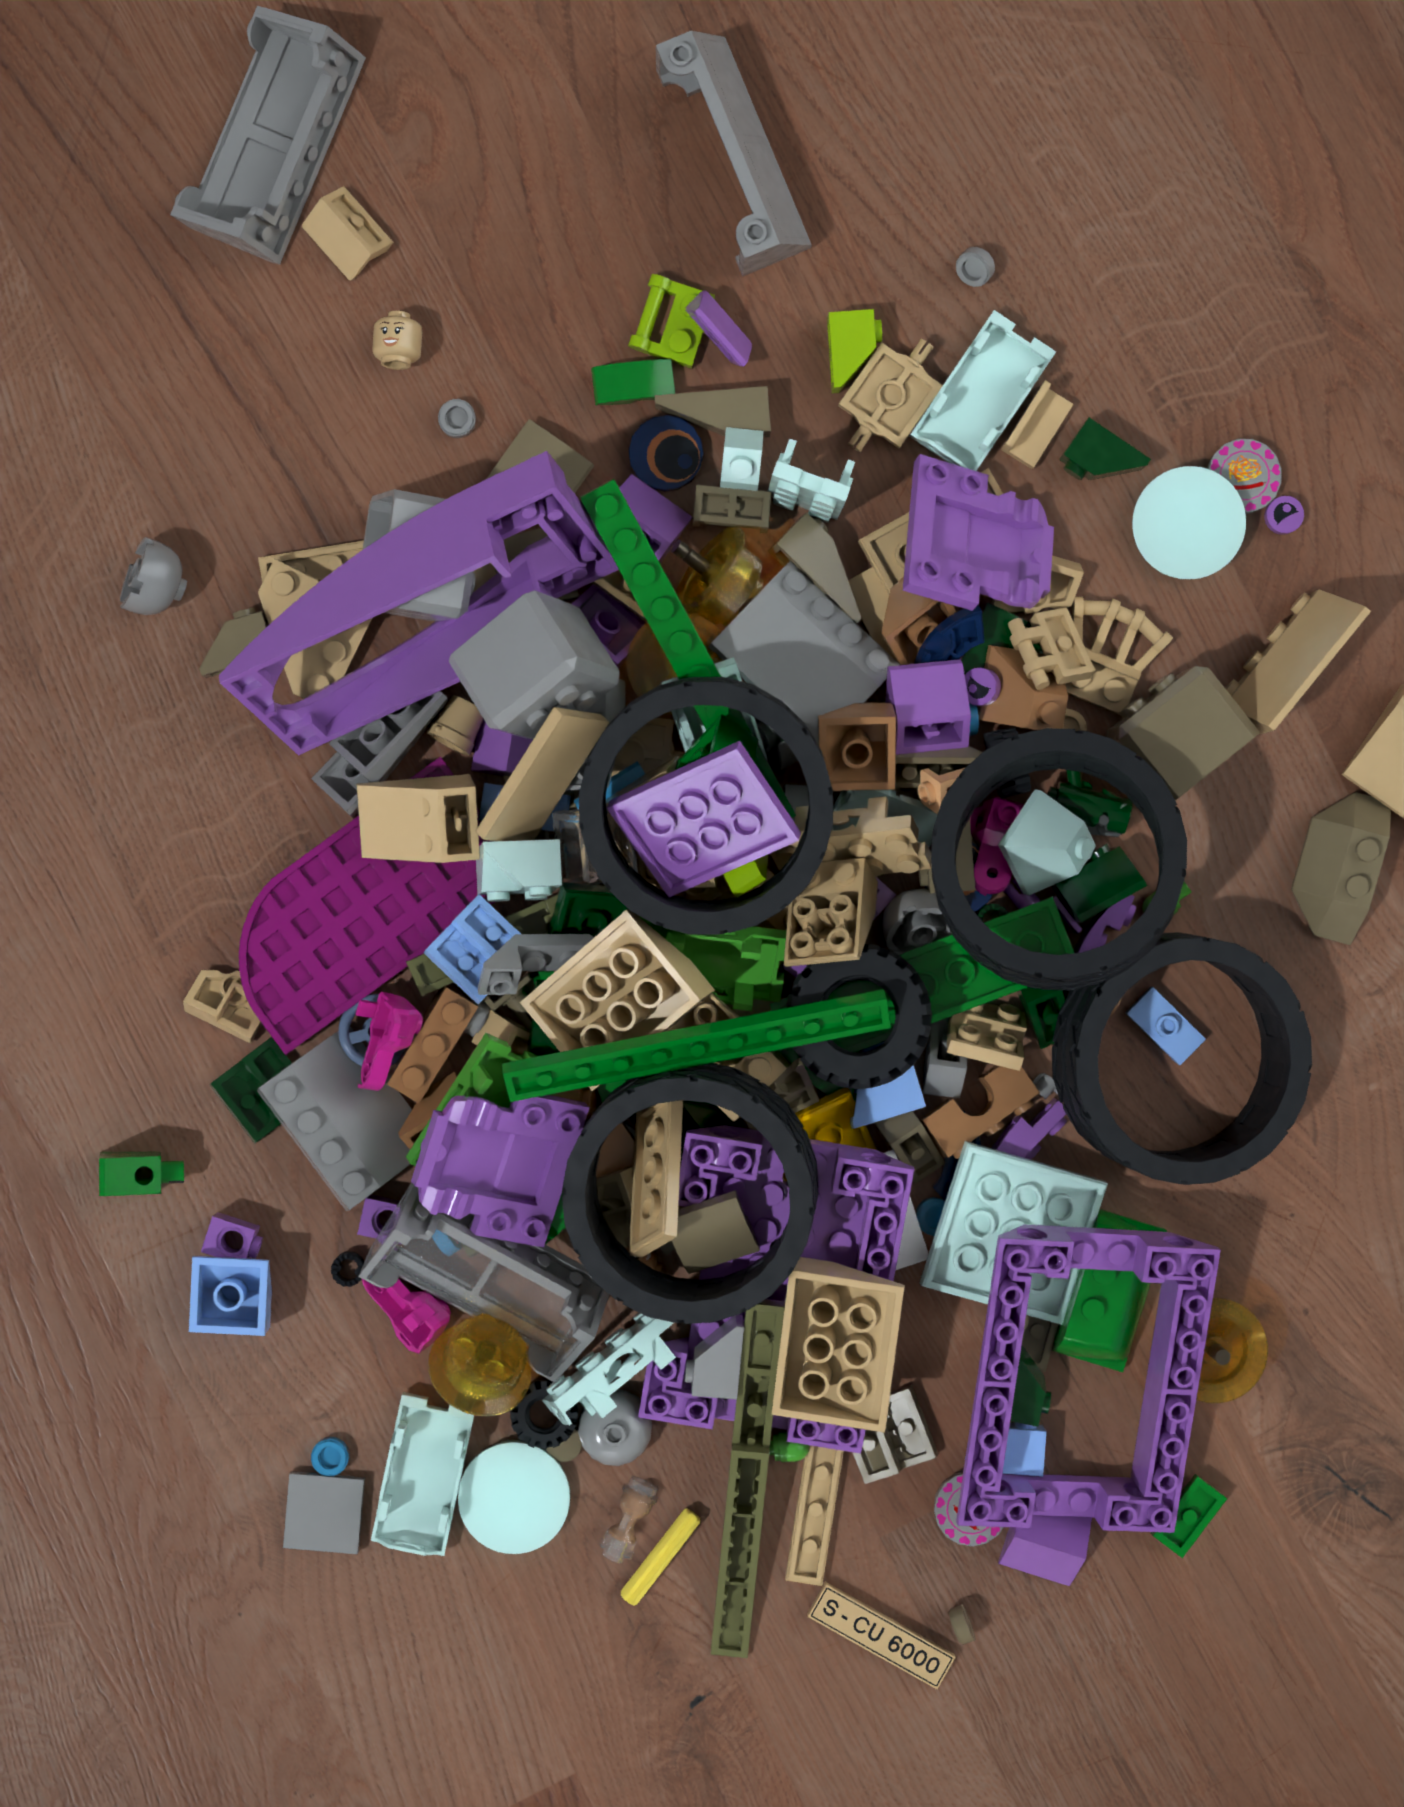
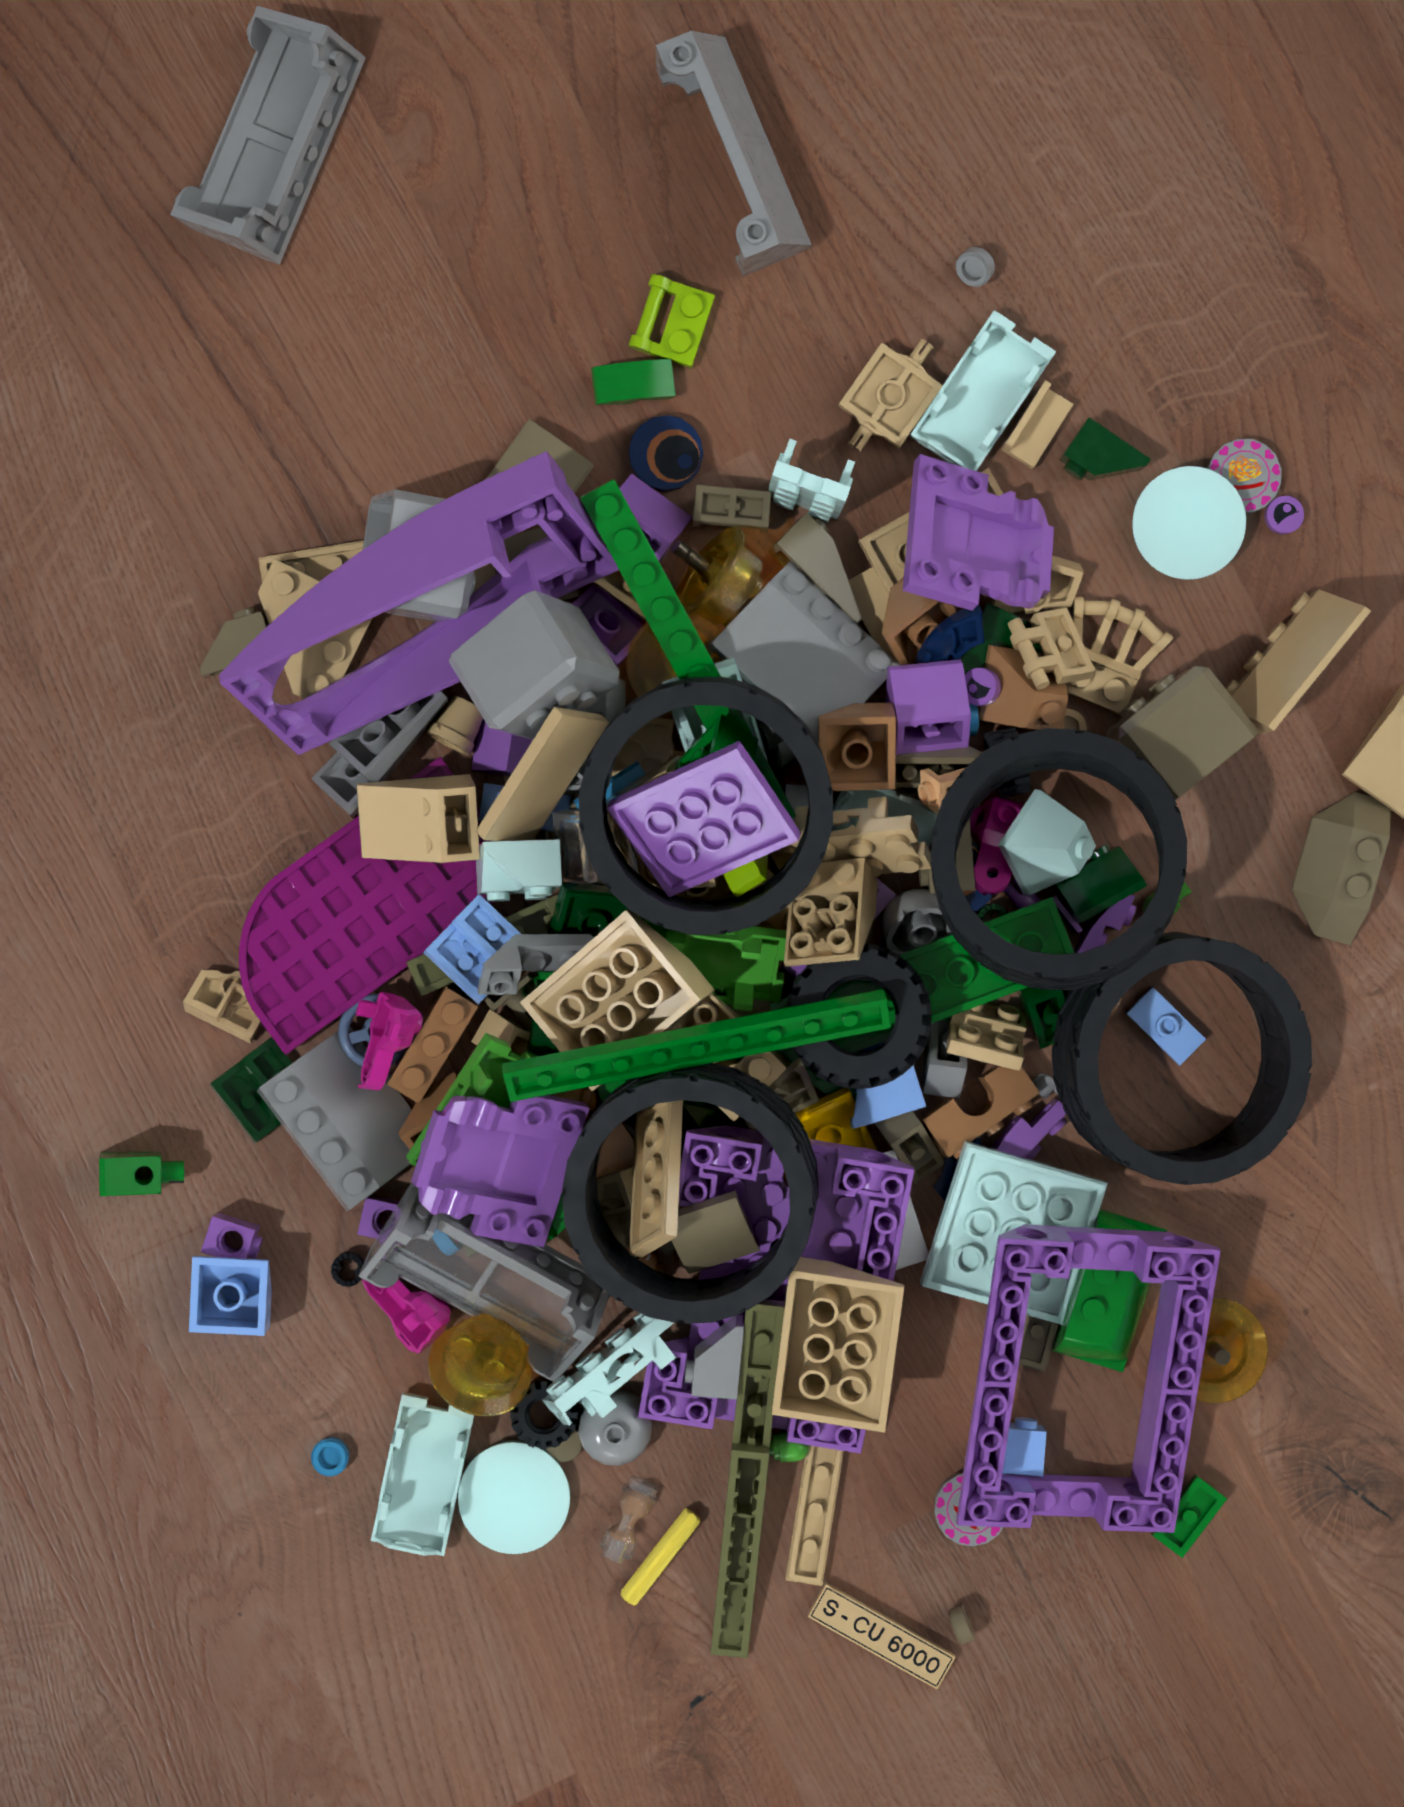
(152, 579): light grey cylinder -> none
(324, 1512): light grey tile -> none
(346, 232): tan panel -> none
(397, 340): tan head -> none
(457, 418): light grey tile -> none
(478, 1019): light grey tile -> none
(720, 328): medium lavender slope -> none
(721, 408): dark tan slope -> none
(741, 459): light aqua slope -> none
(851, 343): lime slope -> none
(903, 1443): dark tan slope -> none
(929, 1214): dark azure tile -> none
(1030, 1392): dark green slope -> none
(1050, 1548): medium lavender slope -> none
(1100, 810): dark green piece -> none

